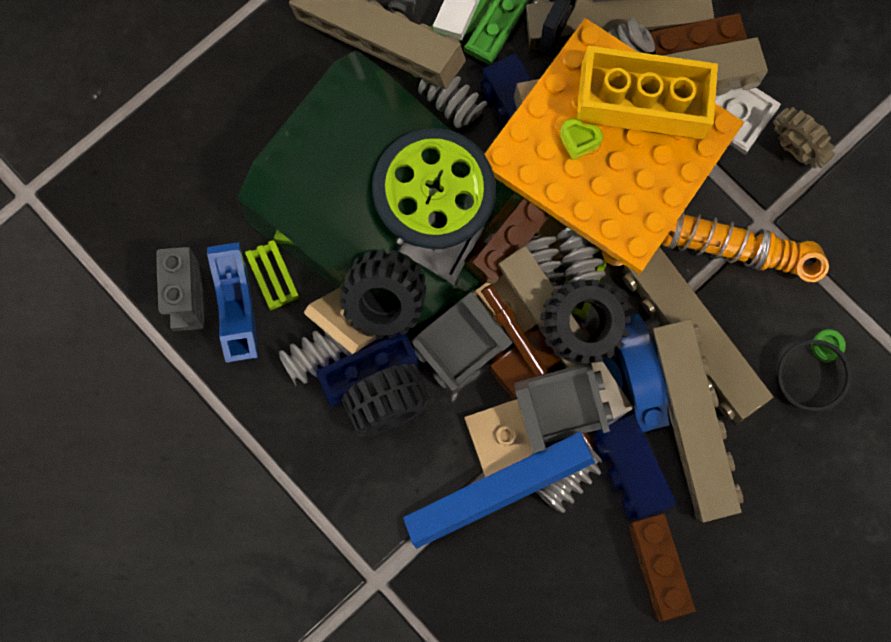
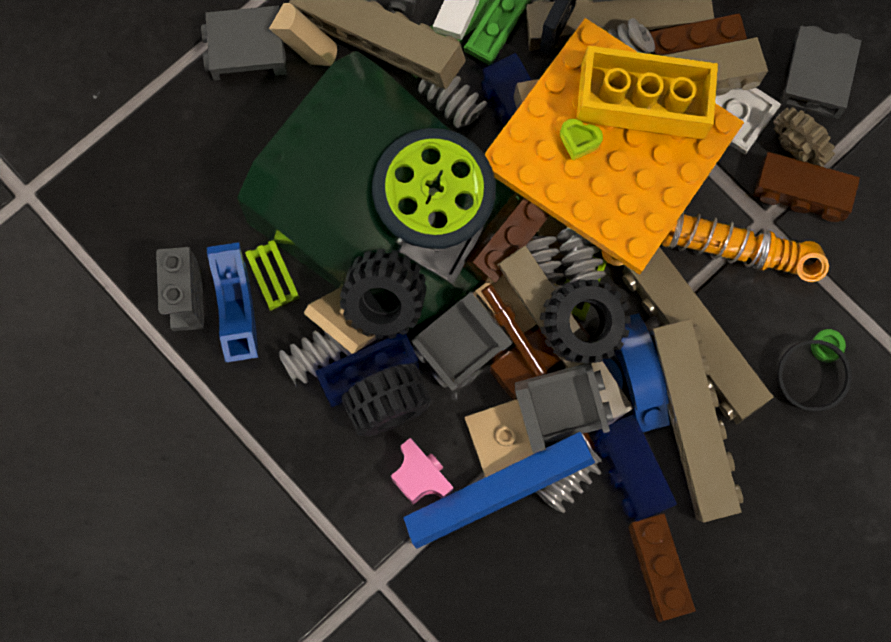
(242, 42): none -> dark grey panel
(304, 36): none -> tan brick
(420, 474): none -> bright pink brick
(806, 187): none -> reddish brown brick
(821, 72): none -> dark grey panel

